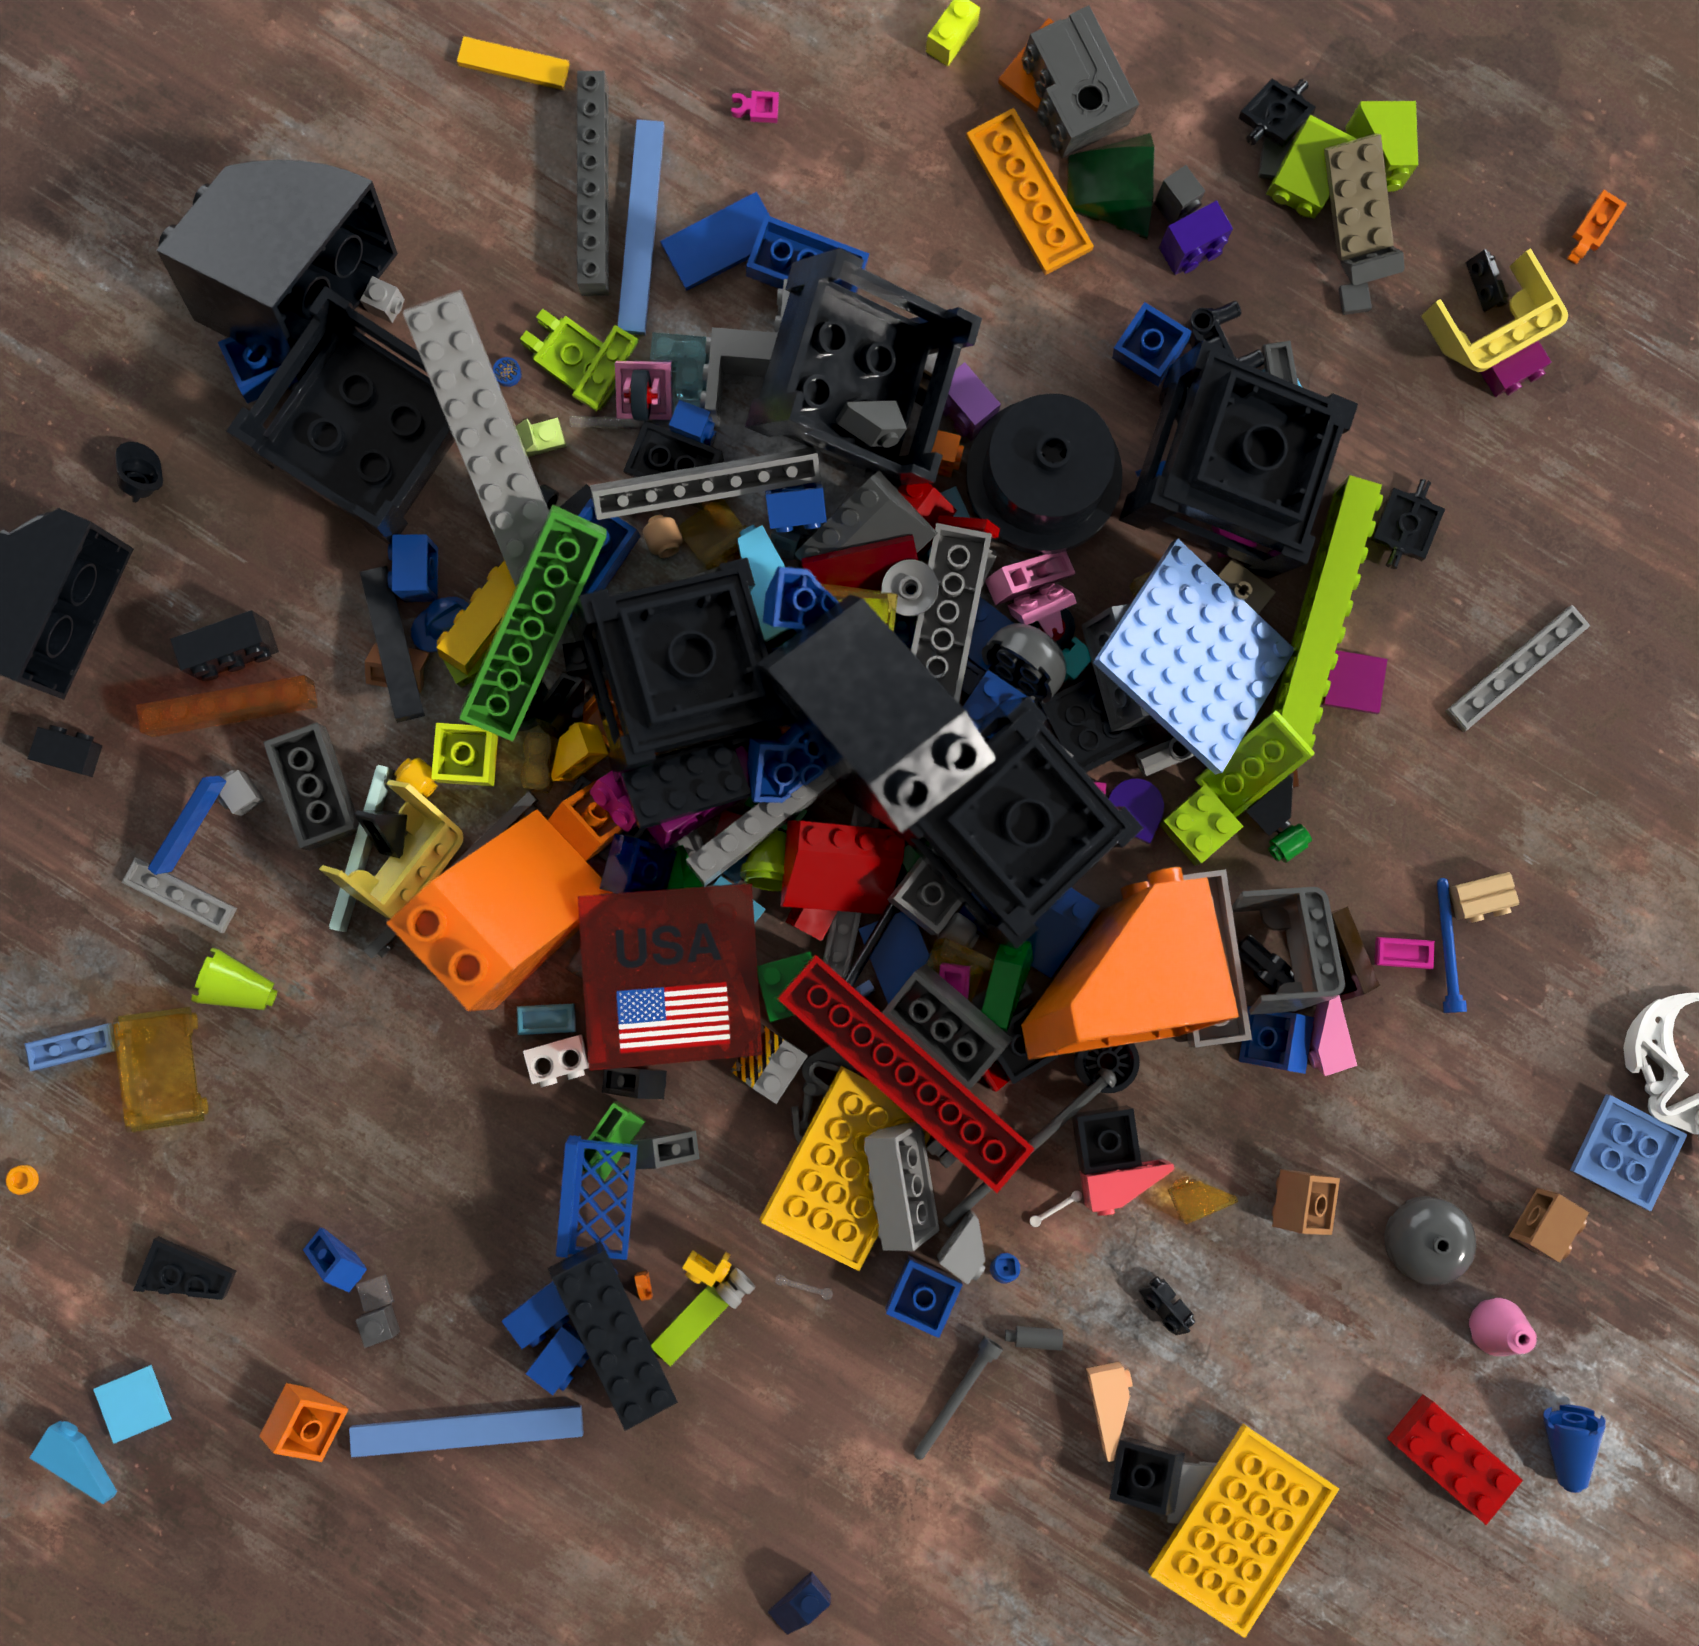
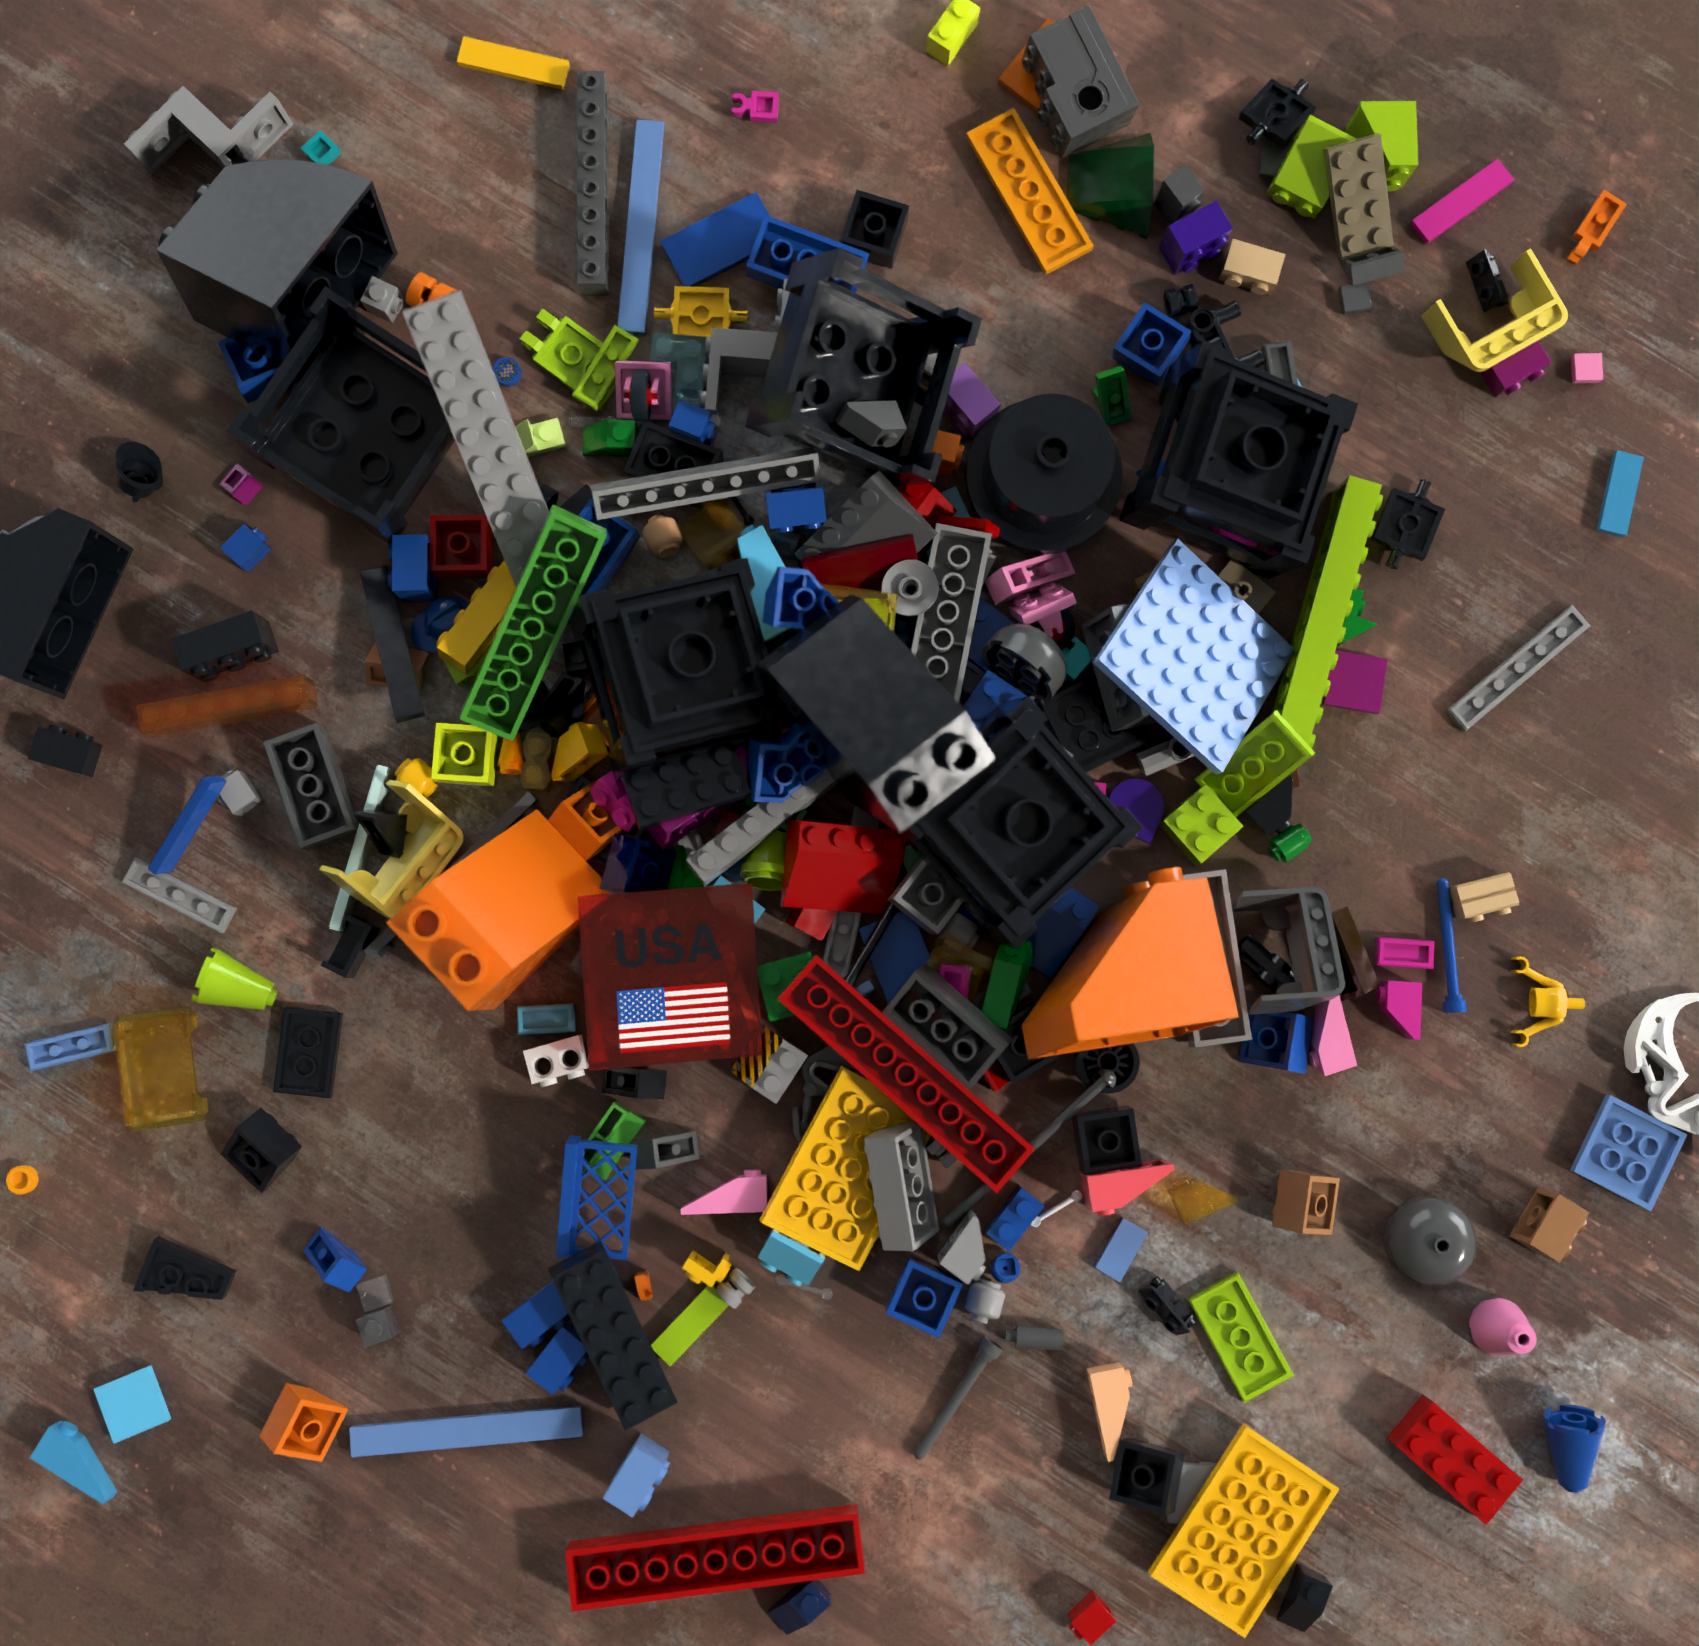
(188, 118): none -> light grey bracket
(241, 484): none -> magenta slope
(246, 547): none -> blue brick
(261, 1149): none -> black slope
(308, 1052): none -> black tile
(321, 149): none -> teal plate
(349, 951): none -> black panel
(425, 288): none -> orange wheel
(460, 546): none -> red brick
(511, 756): none -> light orange cone
(610, 438): none -> green slope
(633, 1481): none -> medium blue brick
(700, 309): none -> yellow plate
(714, 1557): none -> red brick
(739, 1195): none -> bright pink slope
(747, 519): none -> black hinge
(790, 1257): none -> medium azure slope
(876, 227): none -> black brick
(984, 1300): none -> light grey head
(1013, 1218): none -> blue brick
(1090, 1618): none -> red brick
(1112, 396): none -> green slope
(1121, 1249): none -> medium blue tile
(1180, 300): none -> black wheel
(1240, 1337): none -> lime tile
(1251, 267): none -> tan brick
(1304, 1598): none -> black slope
(1354, 625): none -> green slope
(1402, 1006): none -> dark pink slope
(1462, 201): none -> dark pink tile
(1544, 1002): none -> yellow piece
(1587, 368): none -> bright pink tile
(1619, 494): none -> dark azure tile

